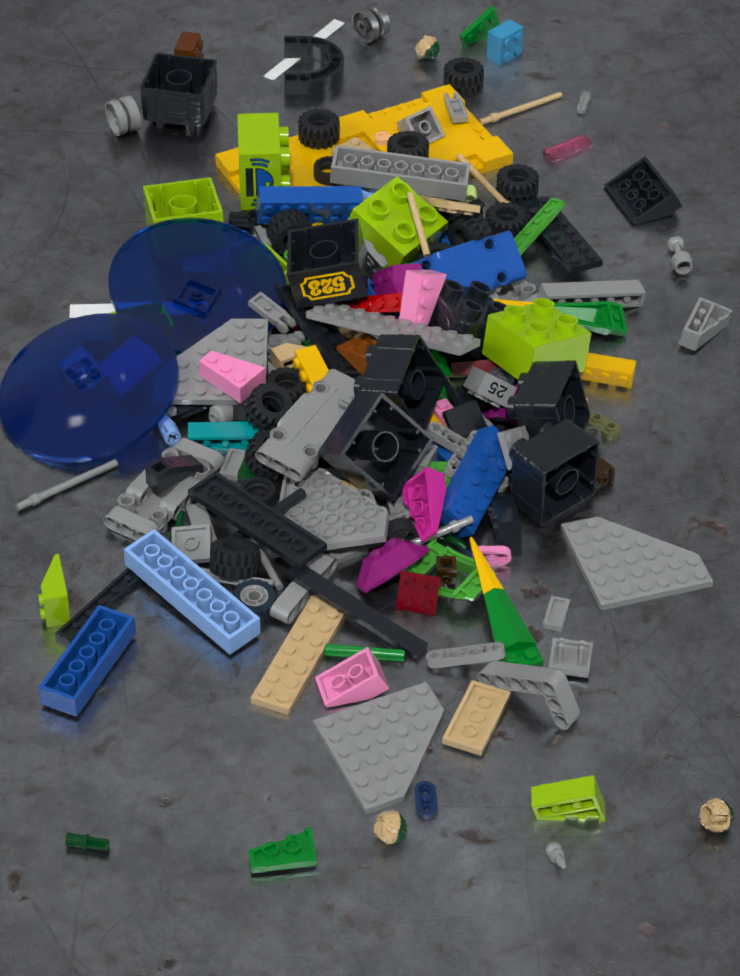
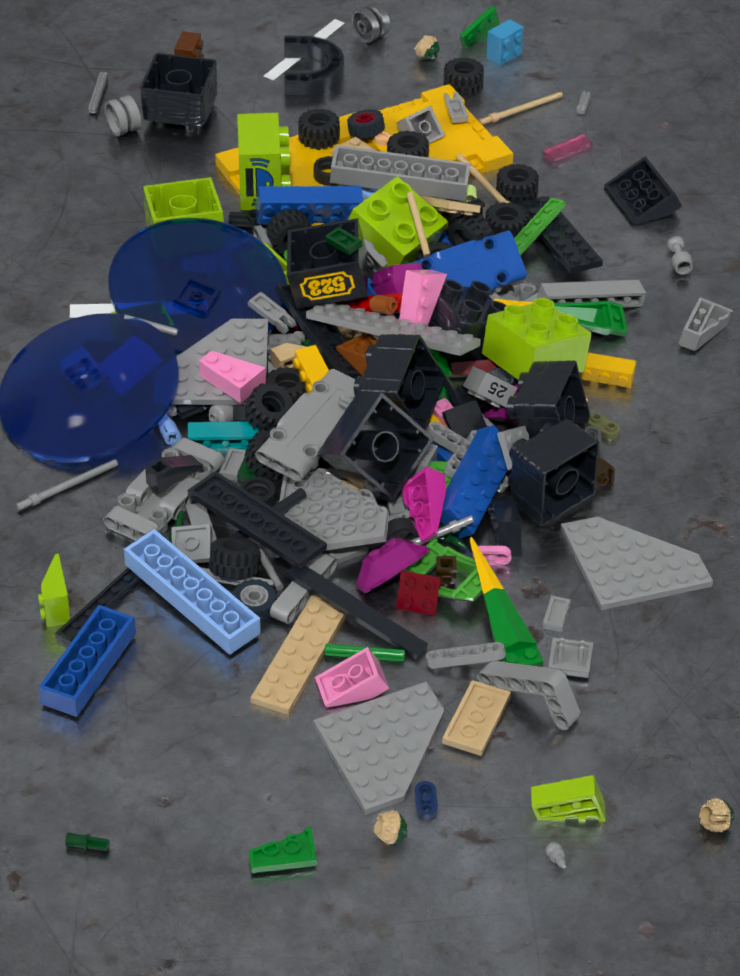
(98, 92): none -> light grey axle
(162, 328): none -> light grey bar
(343, 241): none -> dark green plate
(366, 123): none -> black wheel
(383, 304): none -> dark orange brick

